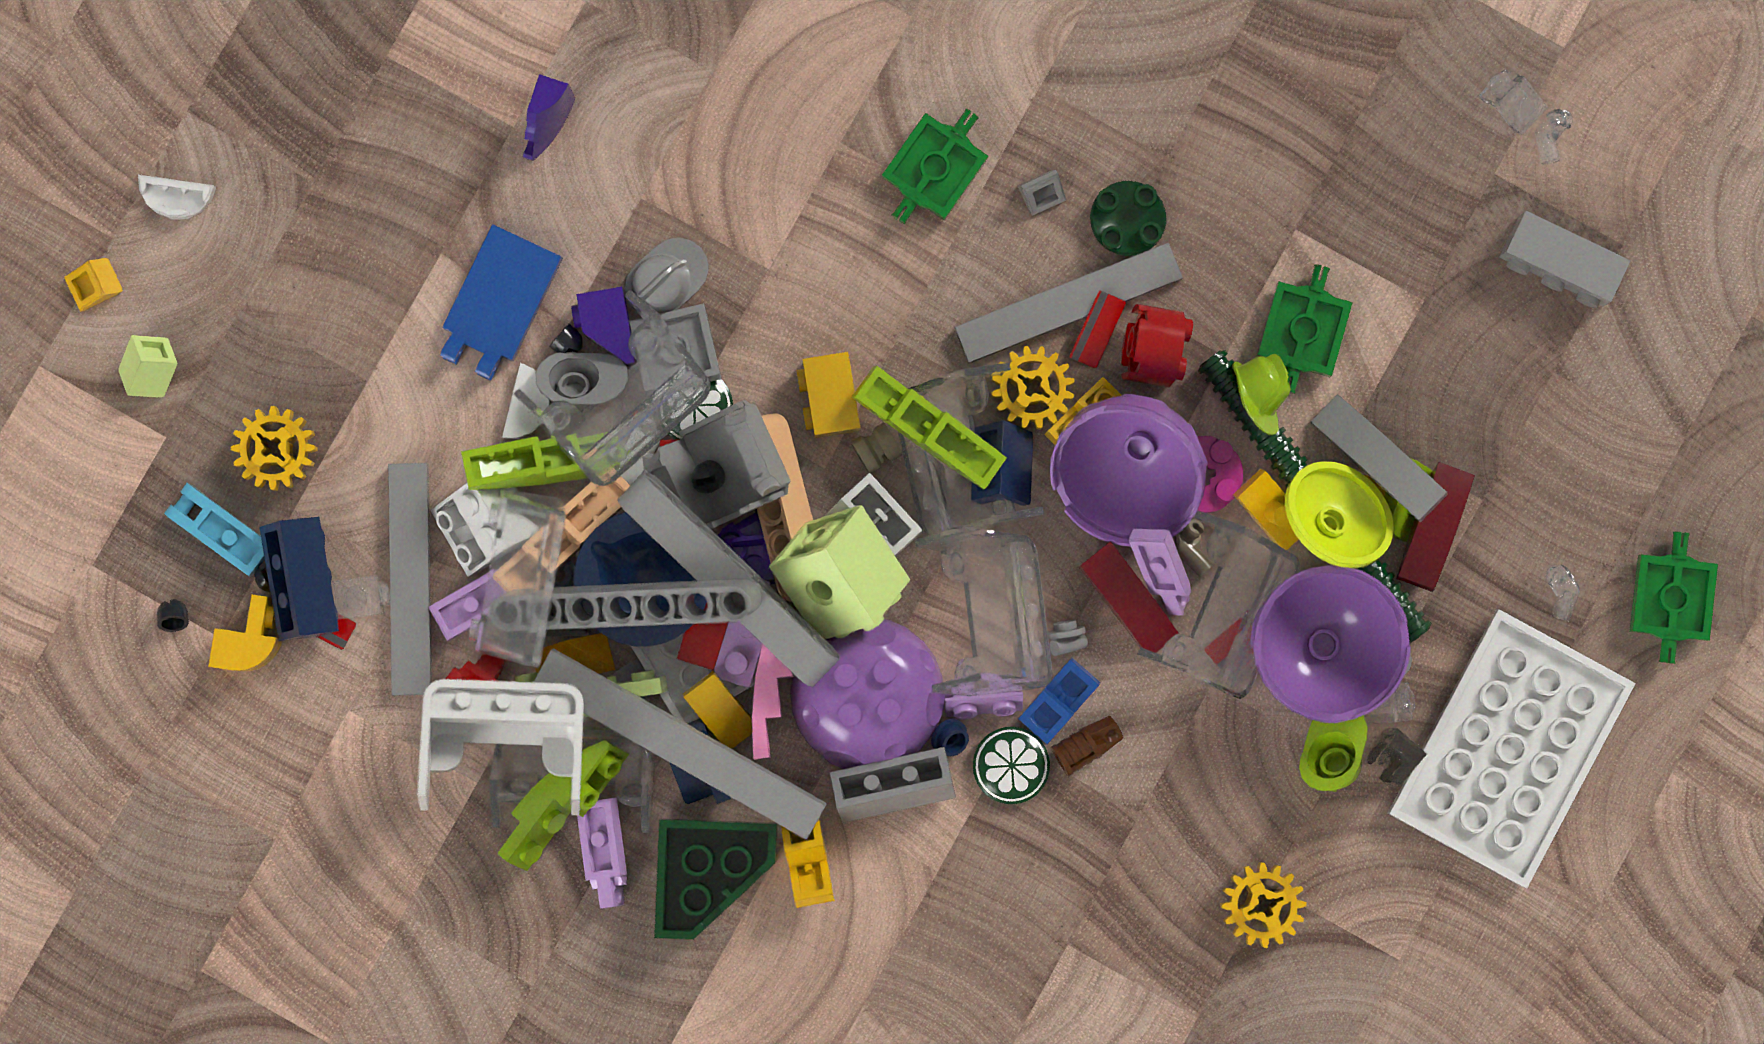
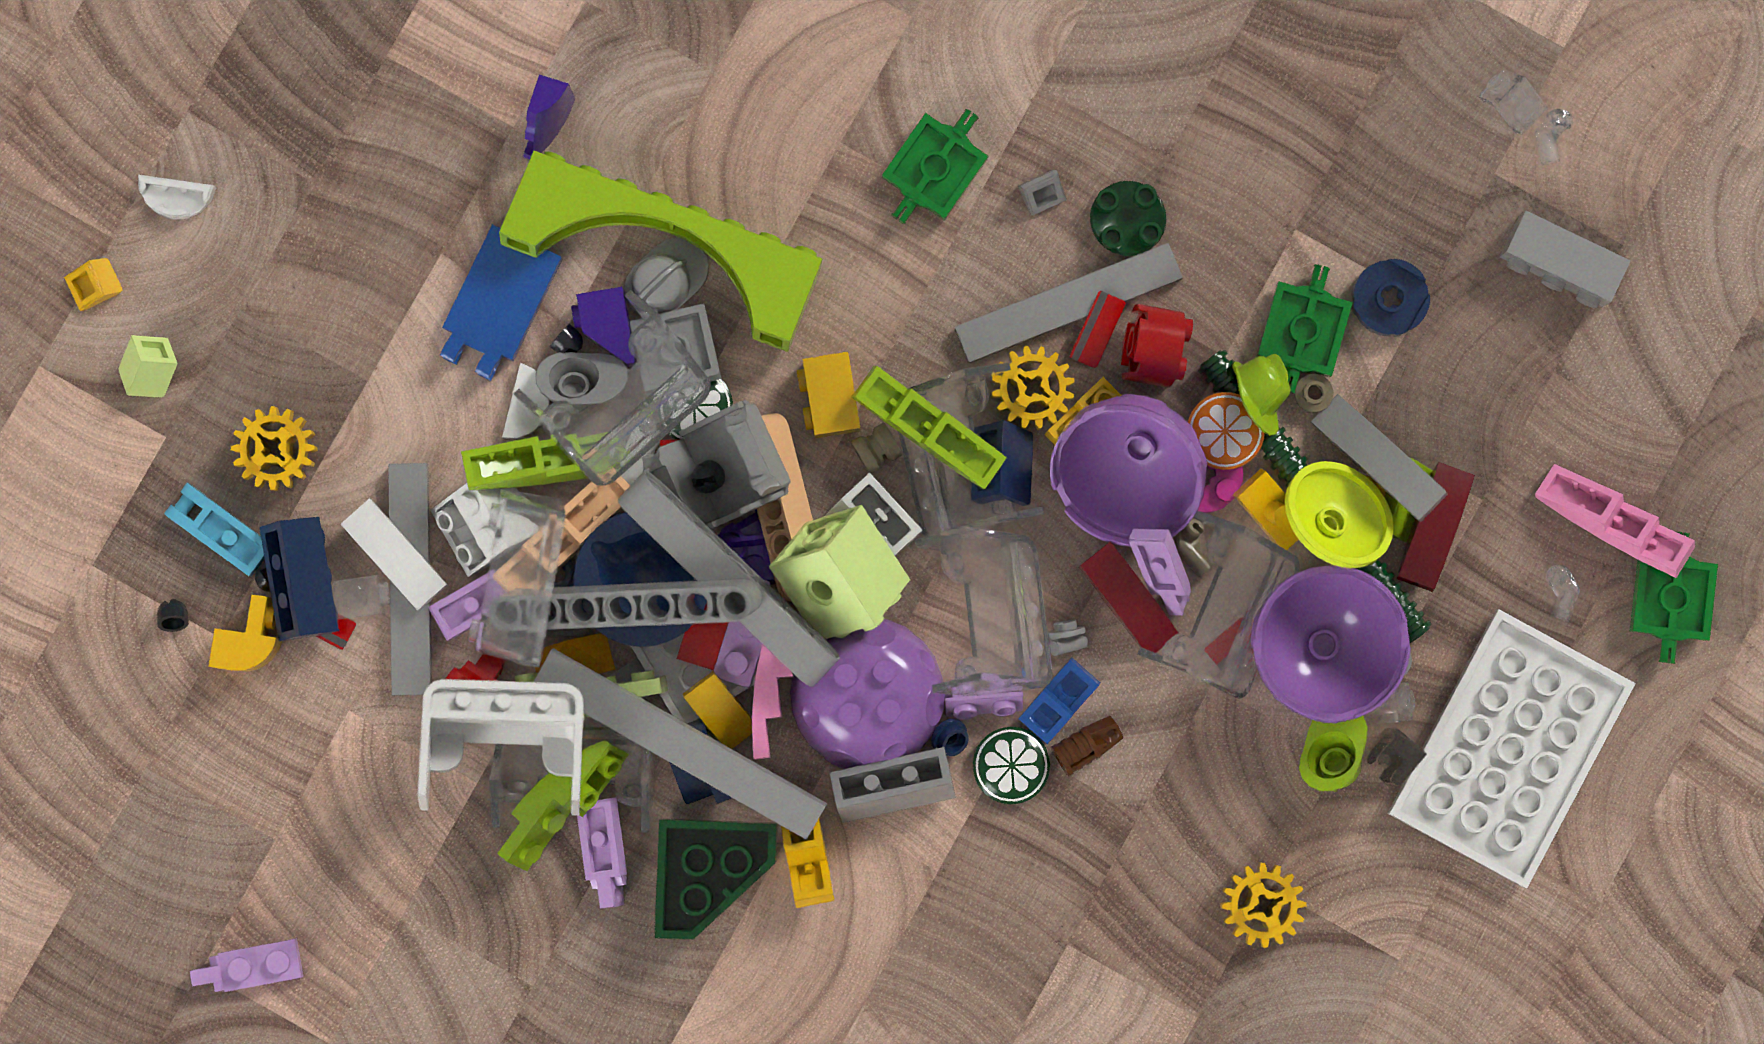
(251, 966): none -> lavender hinge
(394, 554): none -> white tile
(569, 199): none -> lime arch
(1225, 431): none -> dish
(1305, 401): none -> dark tan plate
(1384, 276): none -> dark blue plate
(1614, 521): none -> bright pink slope

